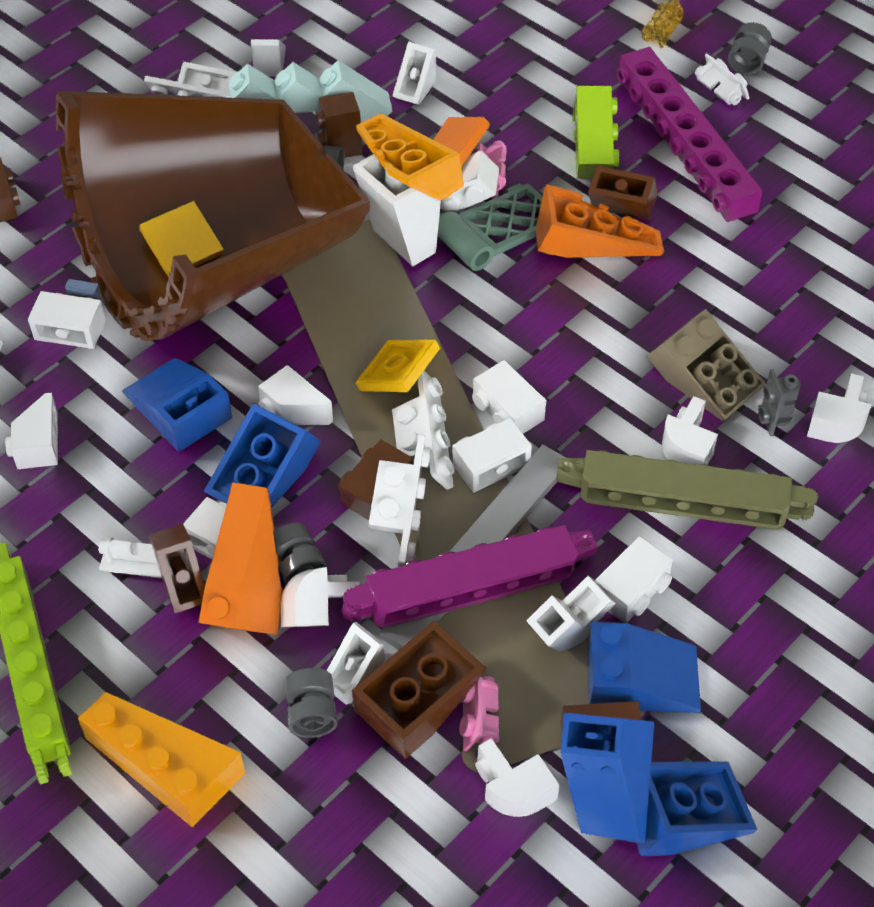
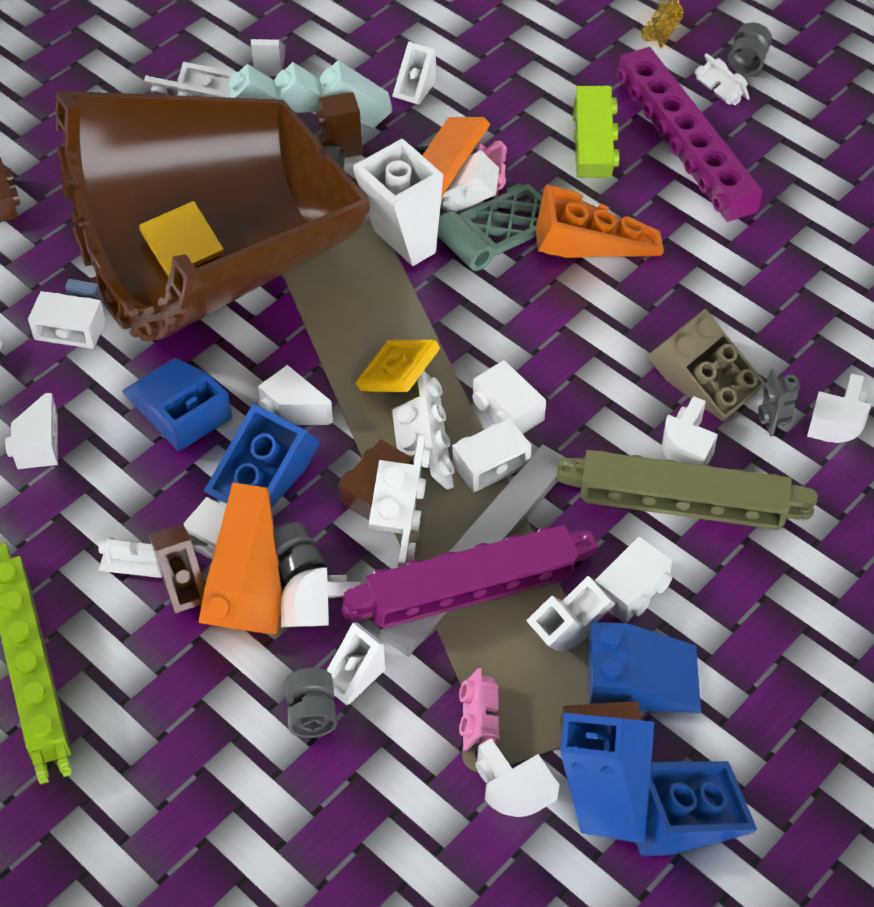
(165, 758): light orange wedge -> none
(413, 157): light orange wedge -> none
(417, 689): reddish brown slope -> none
(623, 192): reddish brown brick -> none

